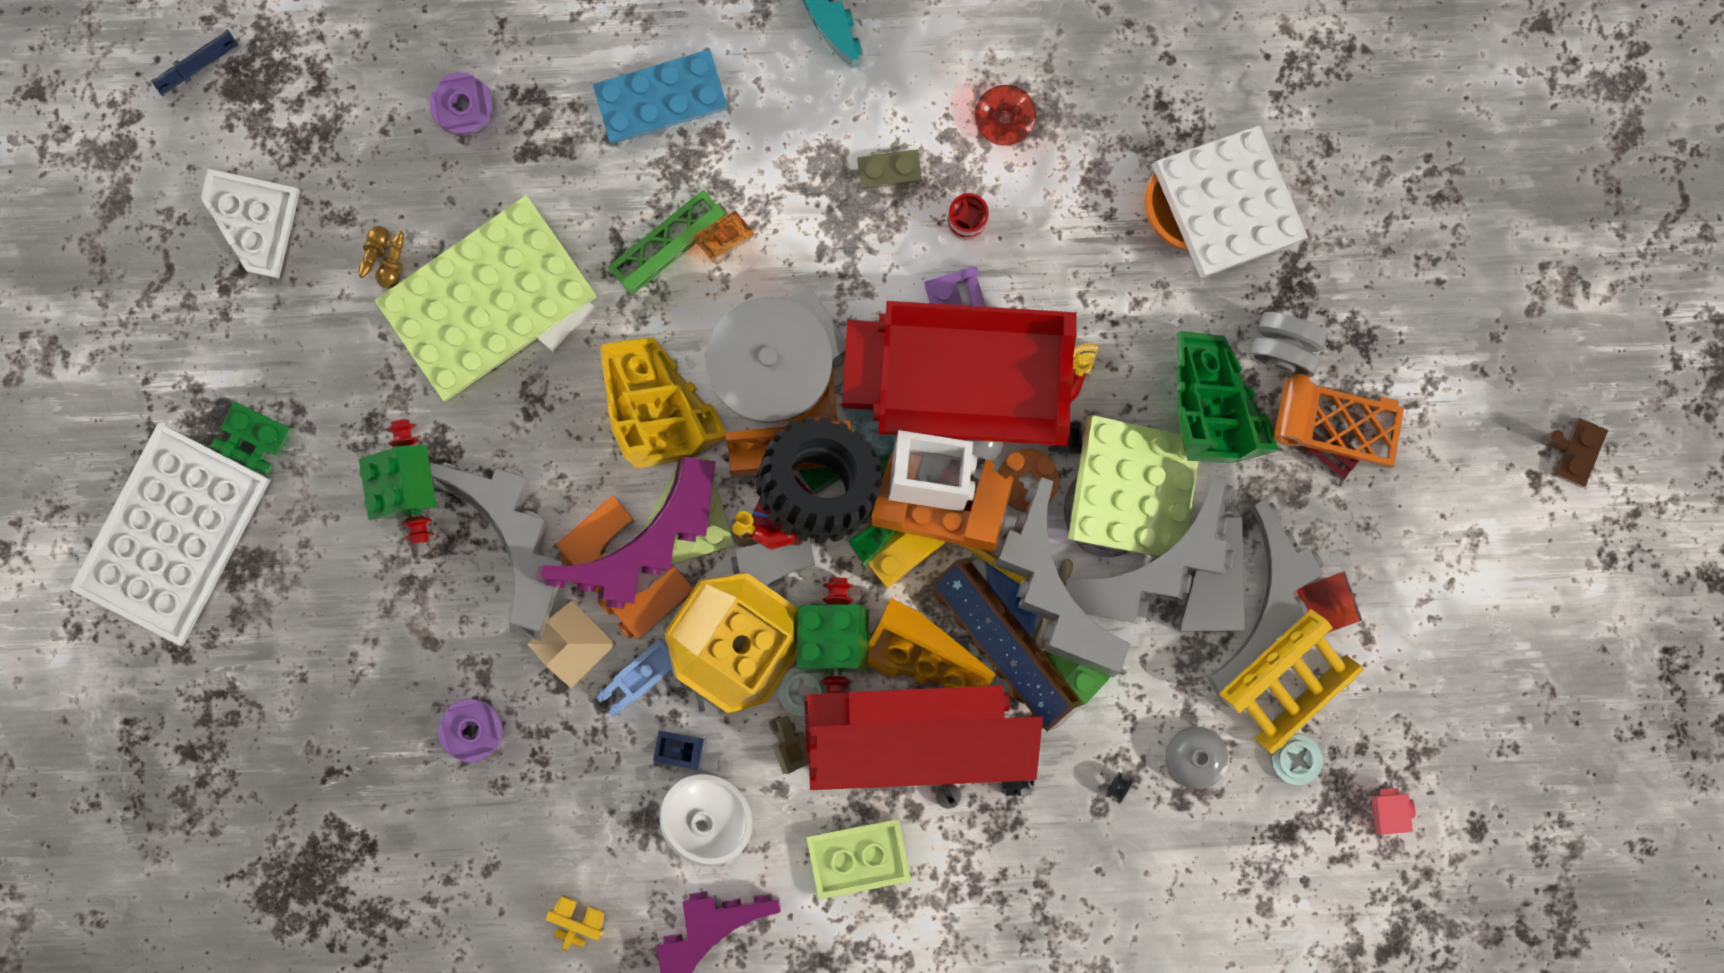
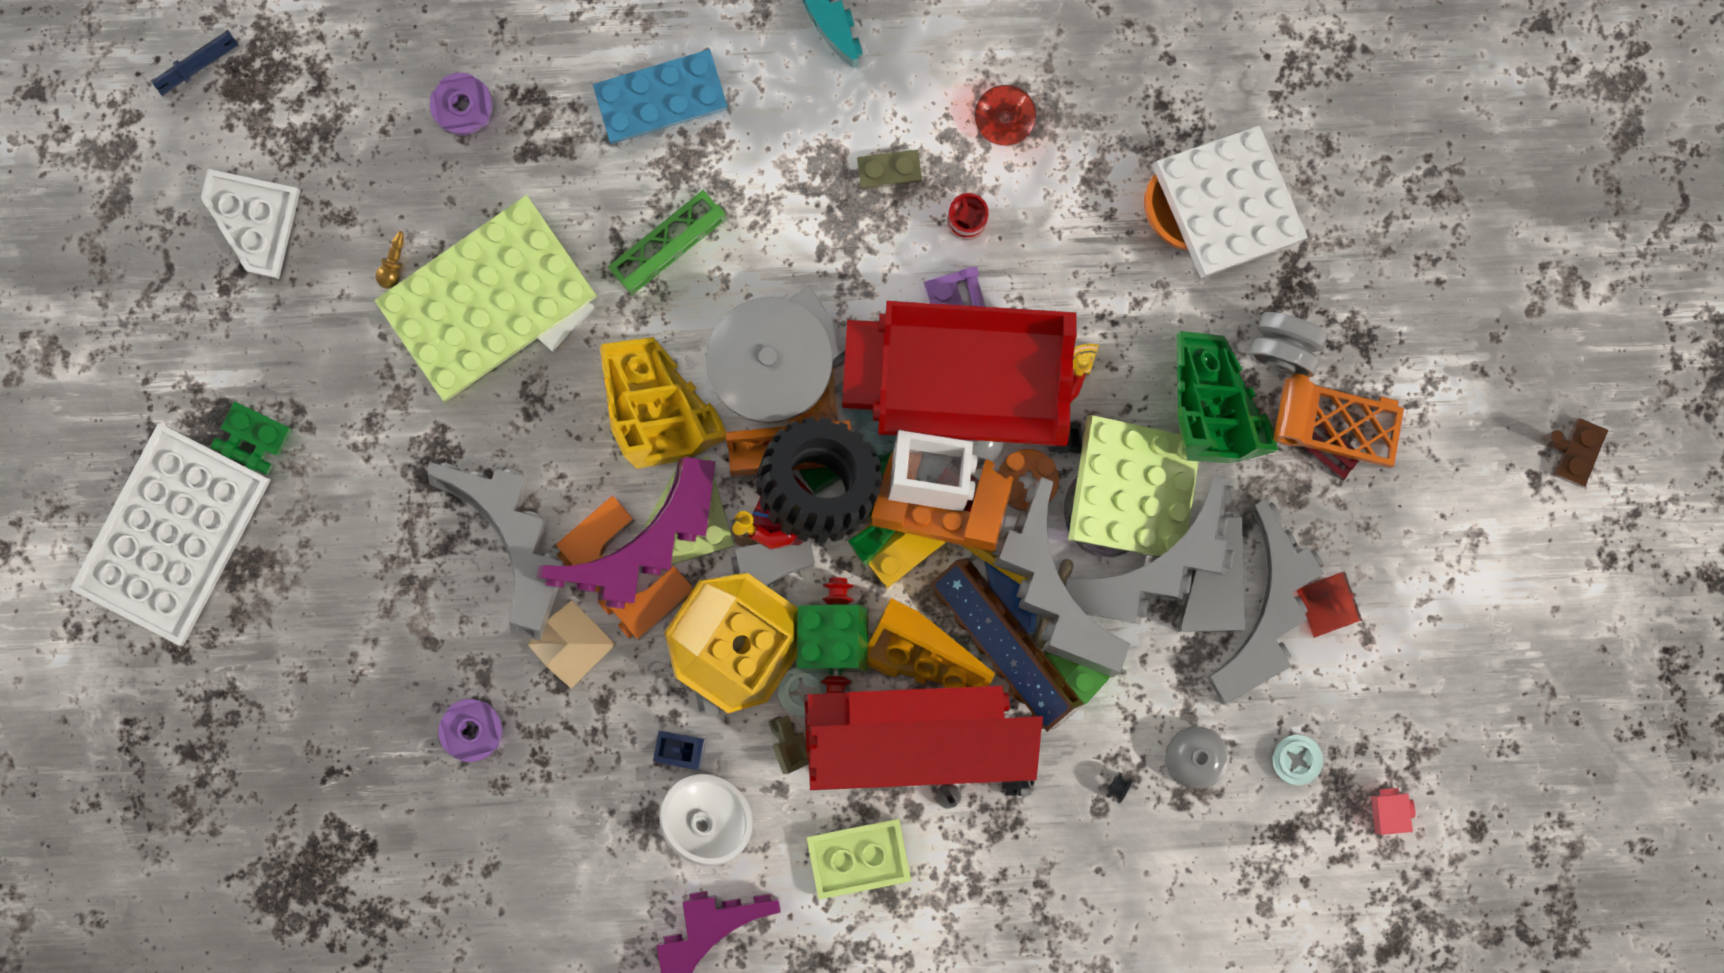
(377, 240): pearl gold bar -> none
(400, 482): green brick -> none
(589, 927): yellow hips -> none
(639, 676): light blue hinge -> none
(723, 237): clear orange slope -> none
(1276, 660): yellow fence -> none

